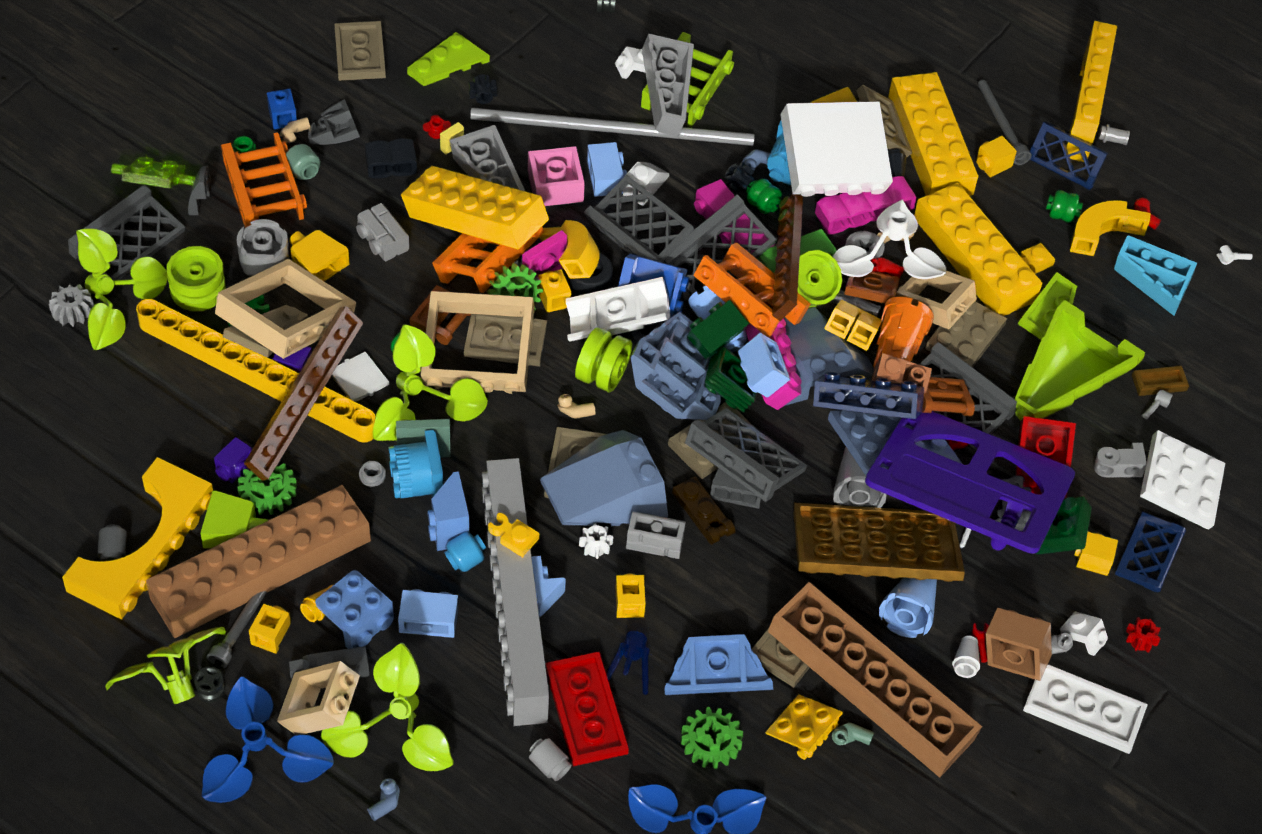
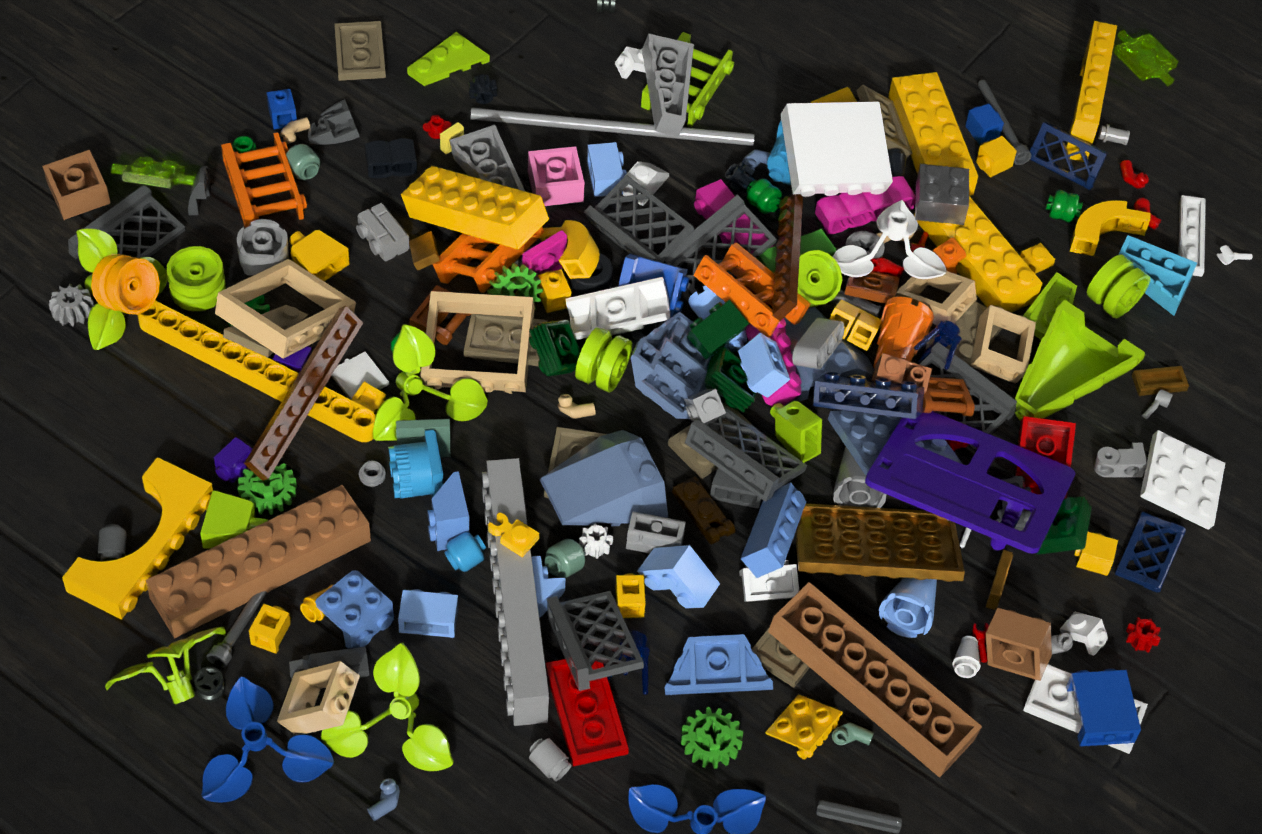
(76, 184): none -> medium nougat brick
(125, 284): none -> light orange wheel
(369, 397): none -> yellow plate
(424, 250): none -> pearl gold tile
(555, 347): none -> dark green brick
(565, 558): none -> sand green head
(581, 659): none -> dark grey fence
(682, 573): none -> light blue brick
(704, 406): none -> light grey brick
(772, 586): none -> white bracket
(773, 531): none -> medium blue brick
(798, 430): none -> lime torso
(818, 343): none -> light grey beam
(859, 816): none -> dark grey axle
(921, 243): none -> red hand
(942, 194): none -> flat silver brick
(946, 334): none -> clear blue plant
(950, 253): none -> orange bracket
(984, 123): none -> blue brick
(994, 362): none -> tan window
(999, 580): none -> pearl gold tile
(1105, 707): none -> blue panel
(1118, 286): none -> lime wheel
(1137, 181): none -> red arm
(1146, 57): none -> clear neon green plate
(1192, 231): none -> white tile

